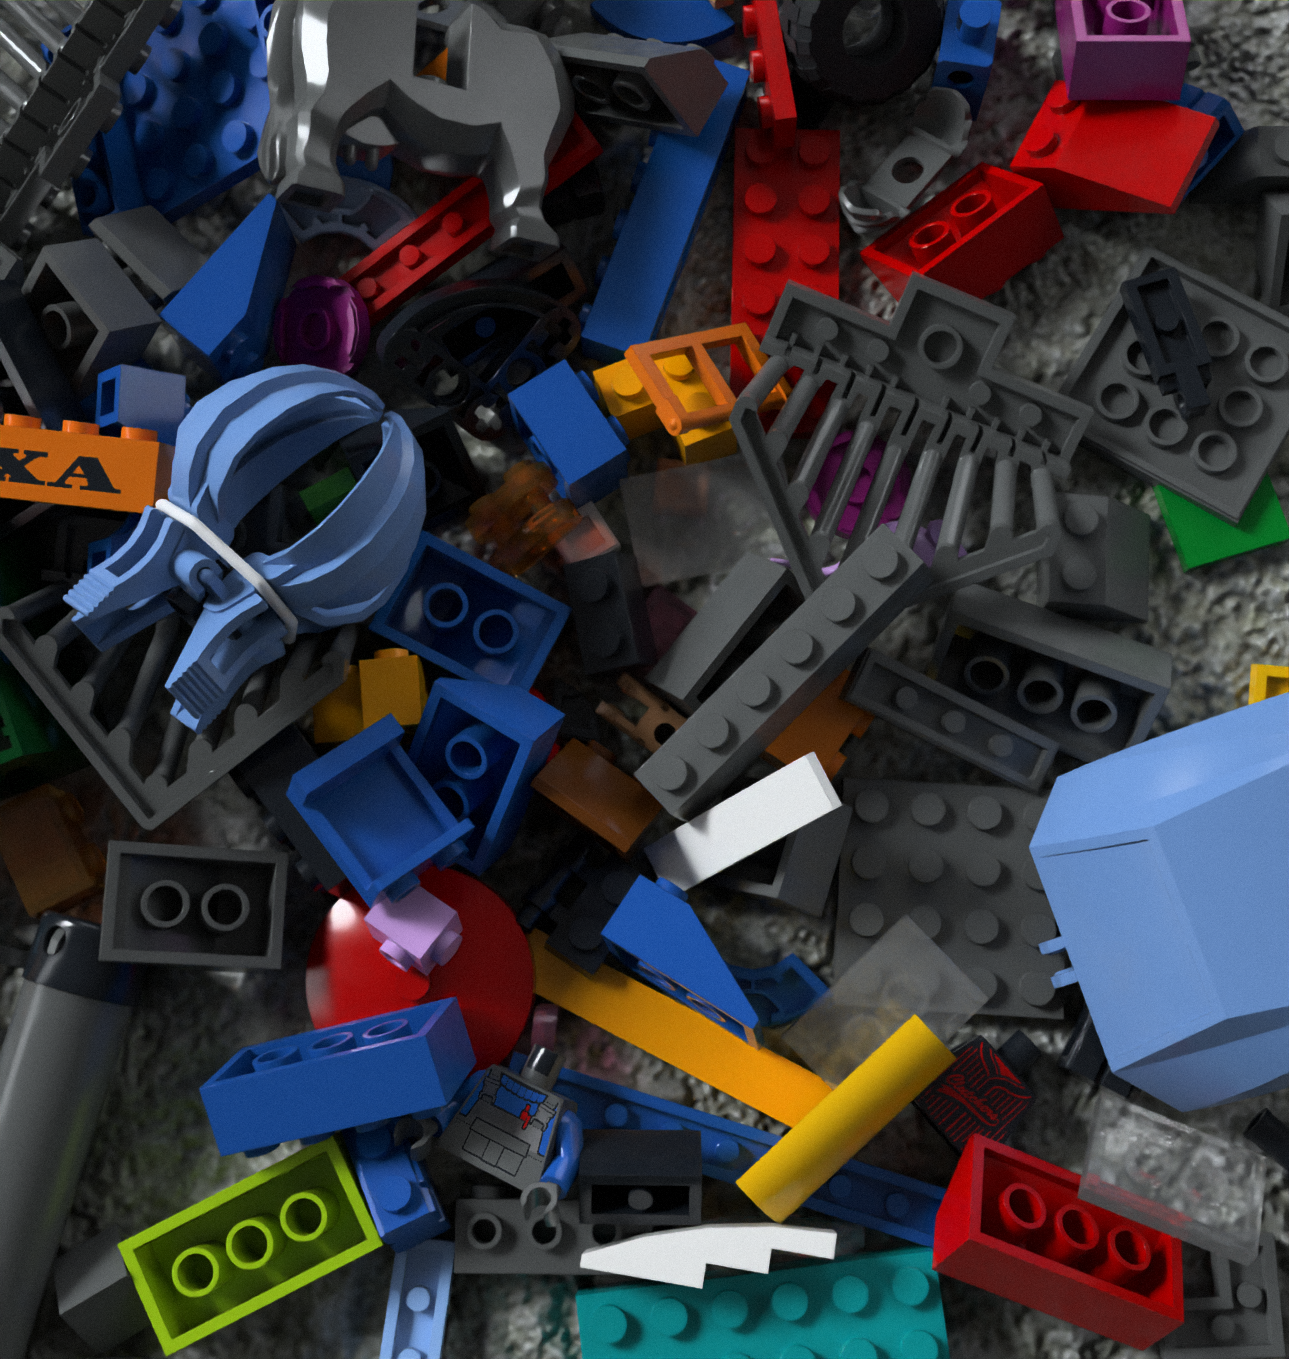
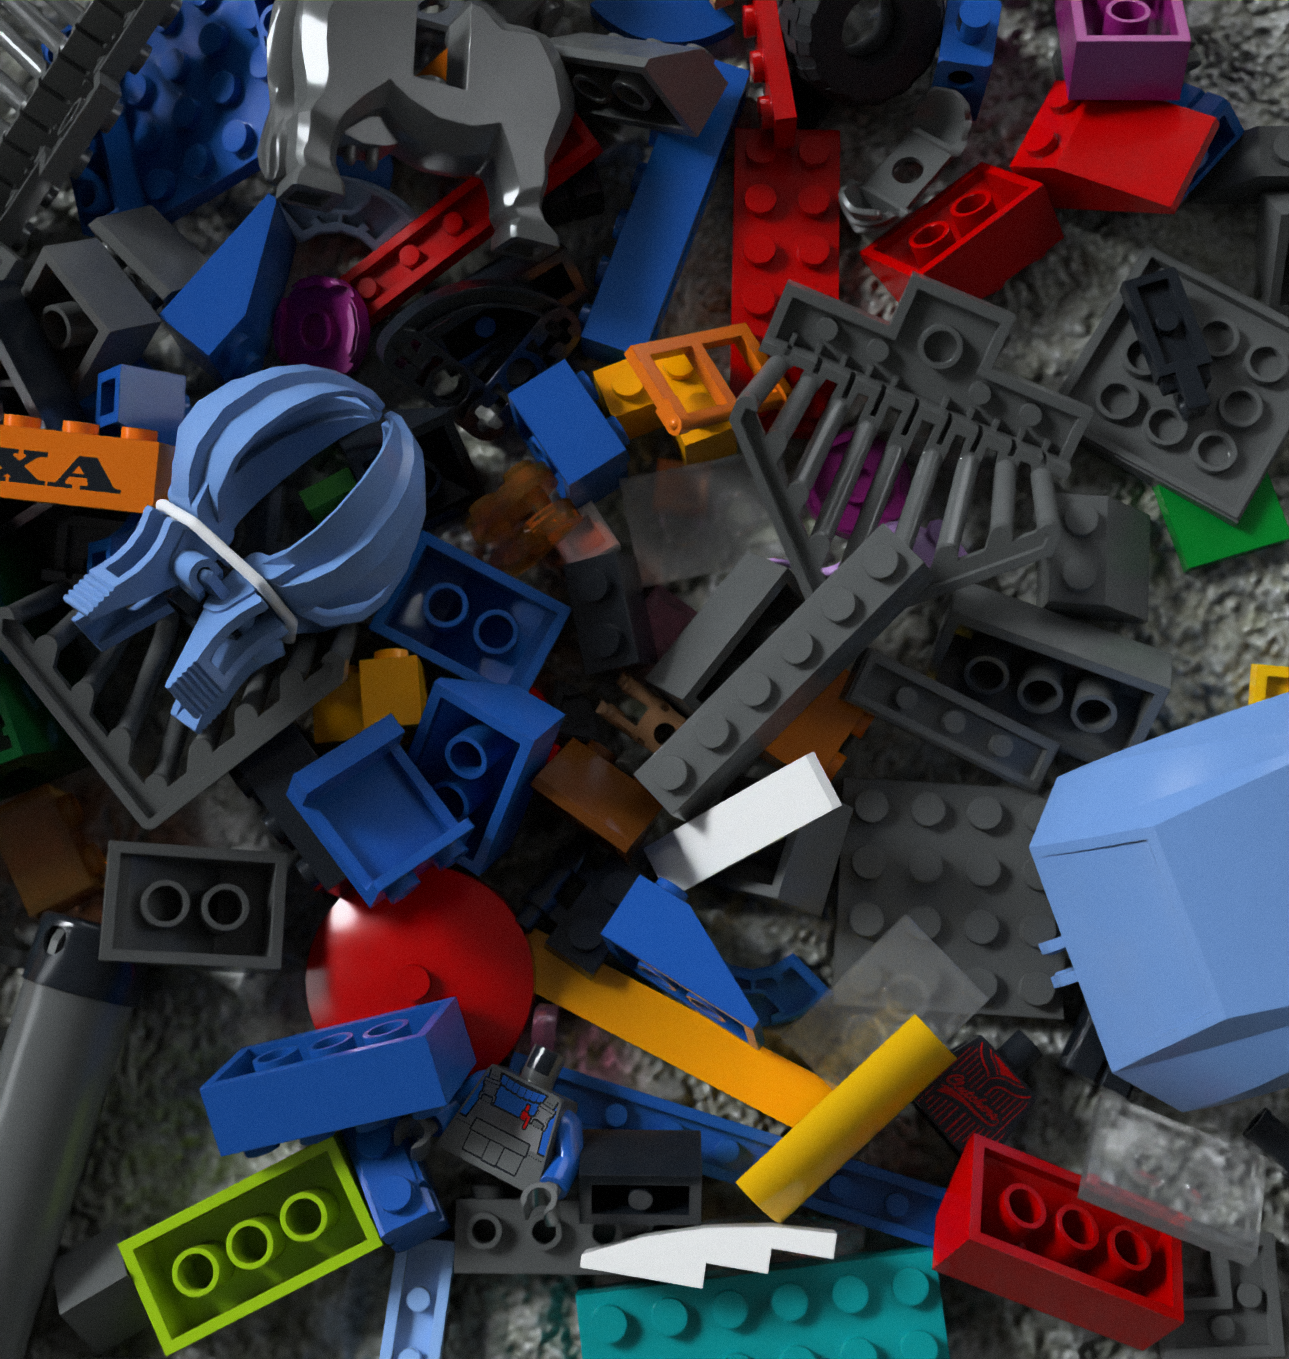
(415, 931): lavender brick -> none

